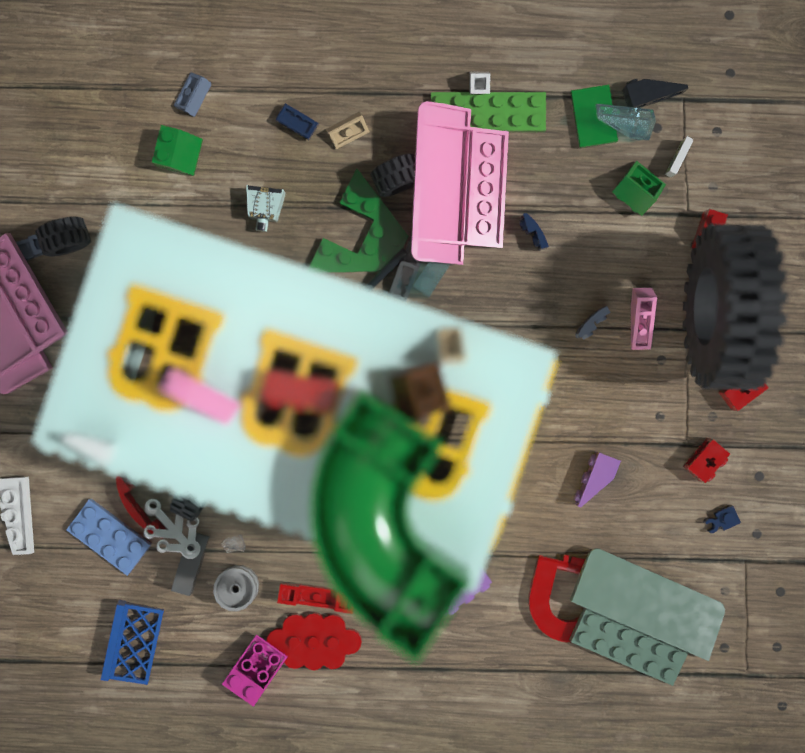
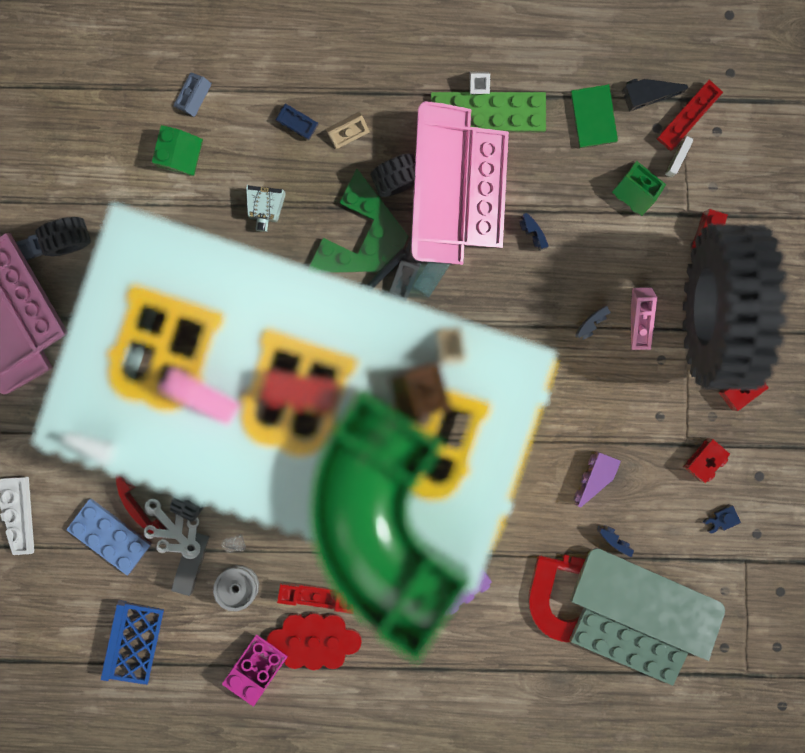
(612, 538): none -> dark blue slope
(630, 121): clear light blue slope -> none
(690, 115): none -> red plate

